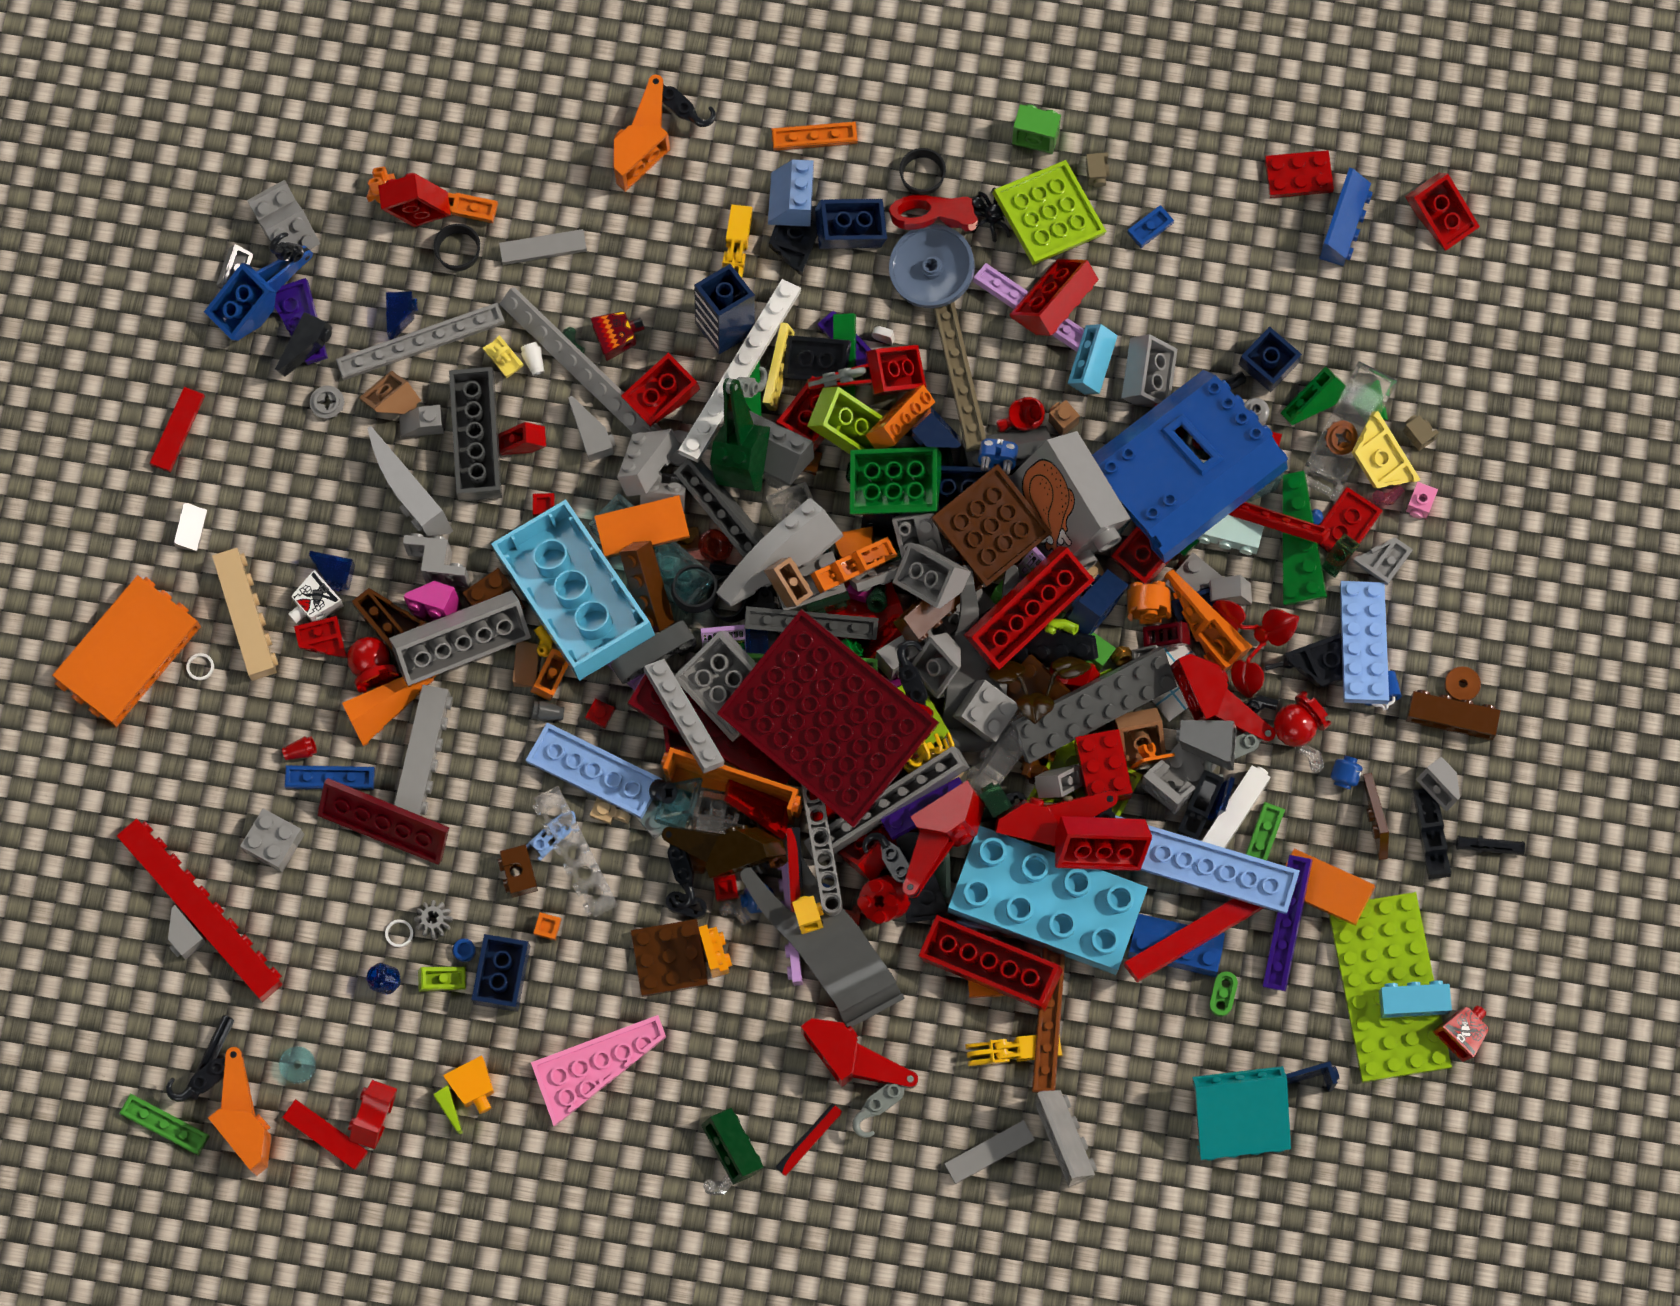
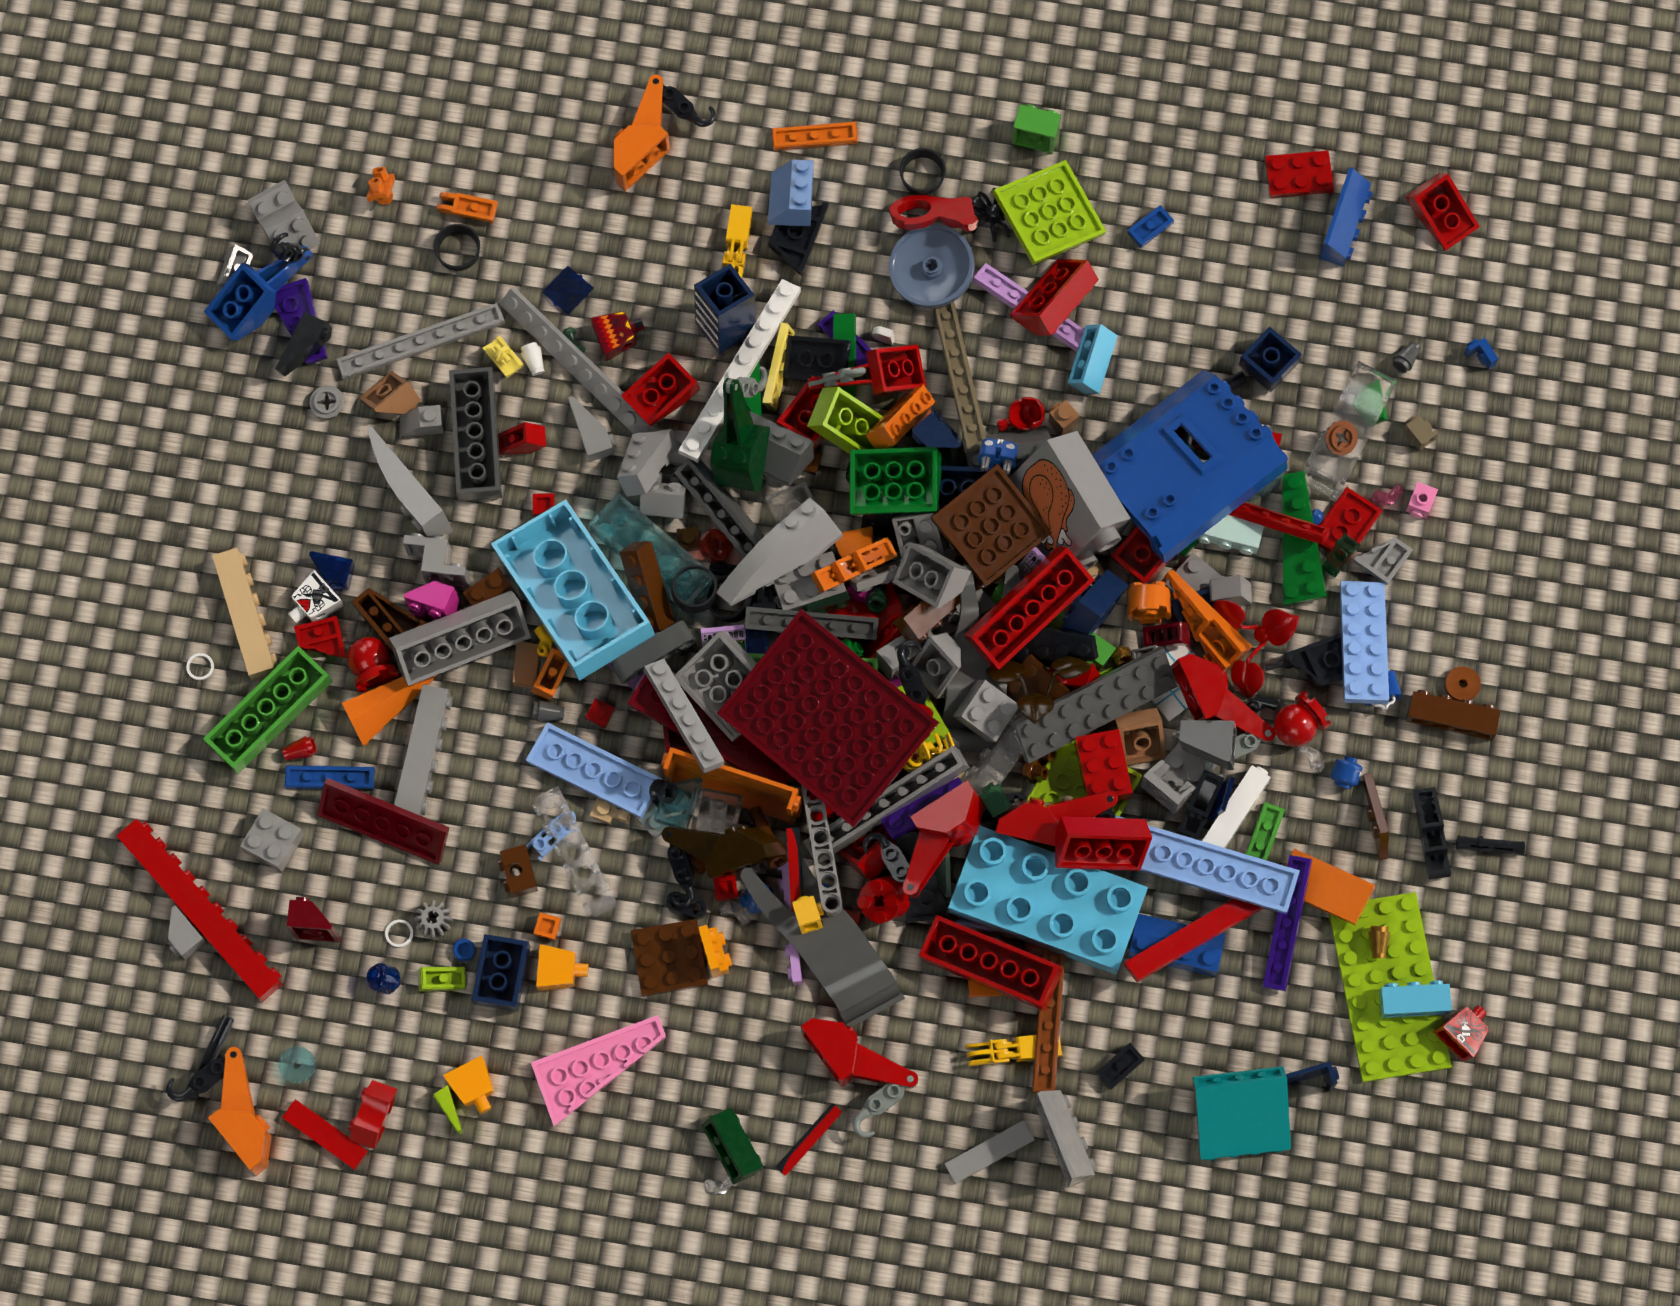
(126, 651): orange panel -> none
(164, 1124): bright green tile -> none
(177, 429): red tile -> none
(190, 527): slope -> none
(267, 710): none -> bright green brick
(308, 922): none -> dark red slope
(399, 312): clear blue slope -> none
(414, 200): red brick -> none
(543, 247): light grey tile -> none
(558, 968): none -> light orange torso
(568, 290): none -> clear blue piece
(654, 521): orange tile -> none
(760, 807): red wing -> none
(788, 582): medium nougat brick -> none
(850, 223): dark blue brick -> none
(1058, 781): light grey slope -> none
(1063, 624): lime arm -> none
(1097, 169): dark tan brick -> none
(1120, 1066): none -> black plate
(1148, 371): light grey slope -> none
(1149, 757): orange piece -> none
(1222, 994): bright green plate -> none
(1260, 407): light grey head -> none
(1316, 397): green slope -> none
(1379, 940): none -> pearl gold cone
(1381, 455): light yellow wing -> none
(1405, 358): none -> dark grey cone
(1441, 783): light grey slope -> none
(1485, 352): none -> blue bracket

